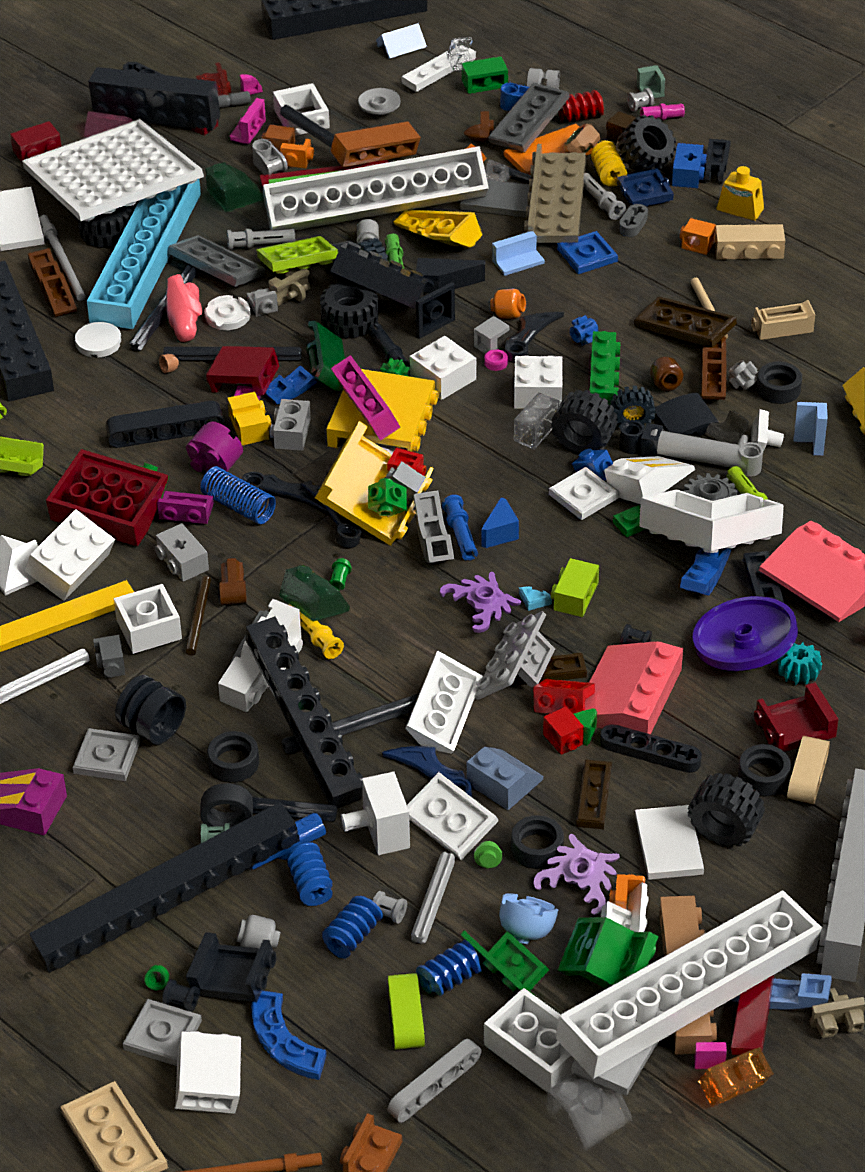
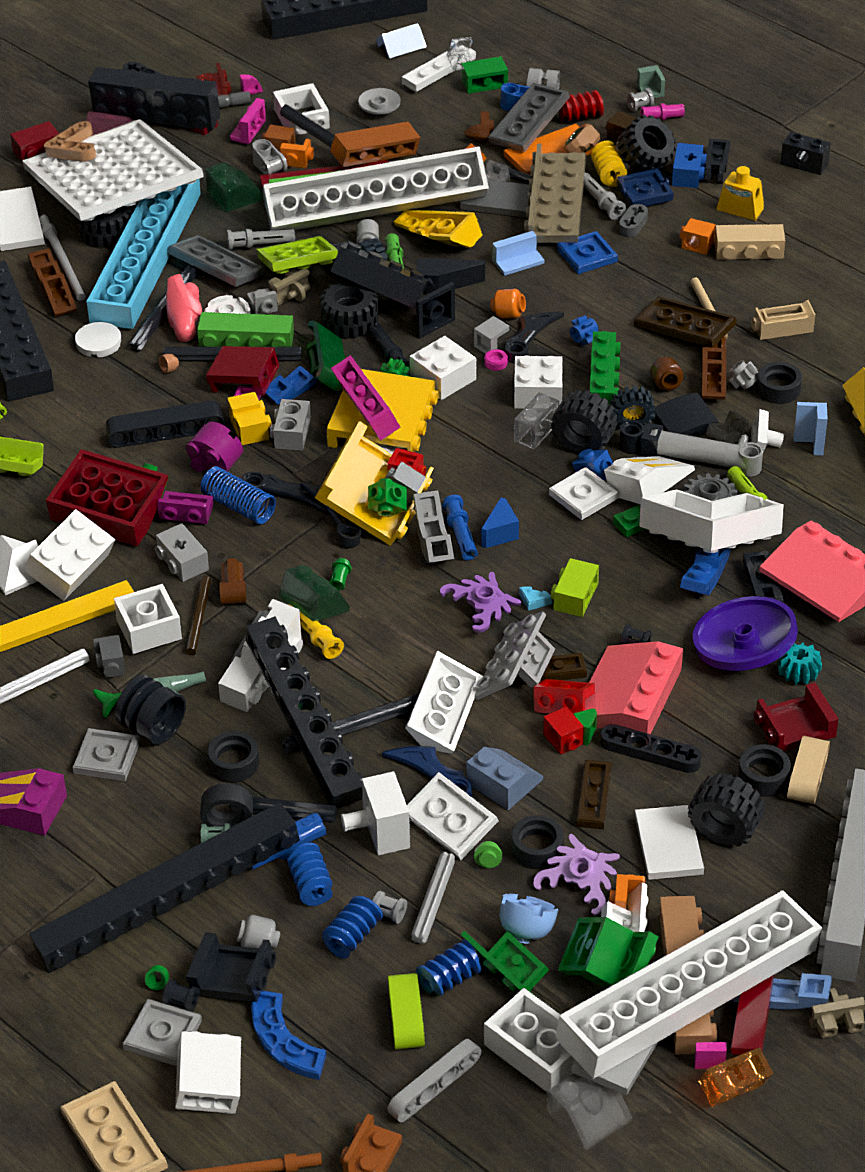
(69, 143): none -> medium nougat beam
(174, 682): none -> piece
(245, 330): none -> bright green brick
(805, 153): none -> black brick

